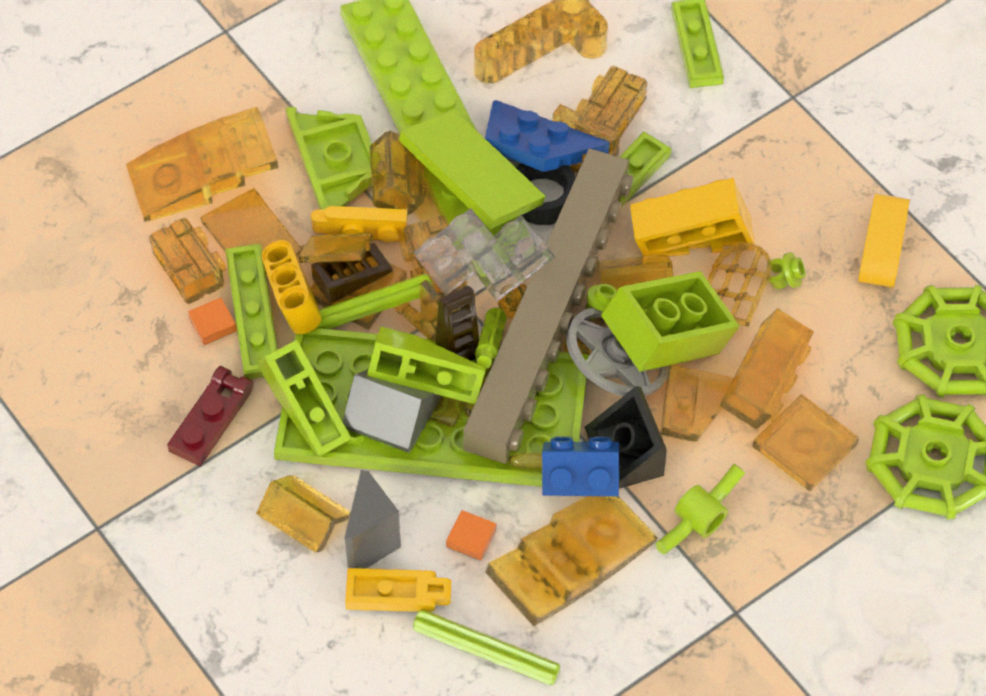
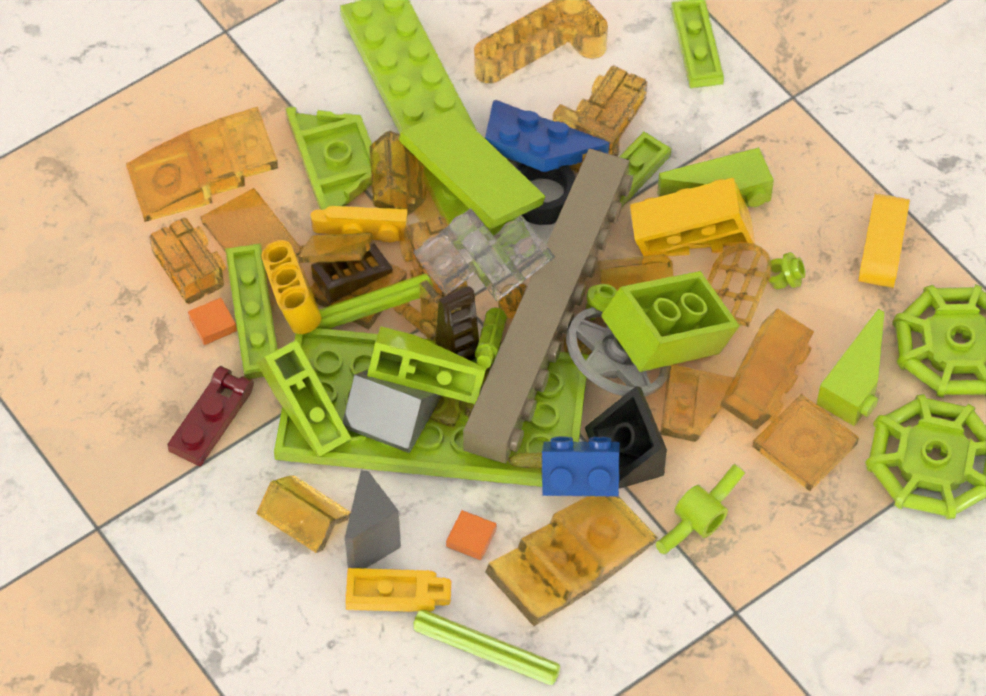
(746, 167): none -> lime slope
(853, 381): none -> lime slope

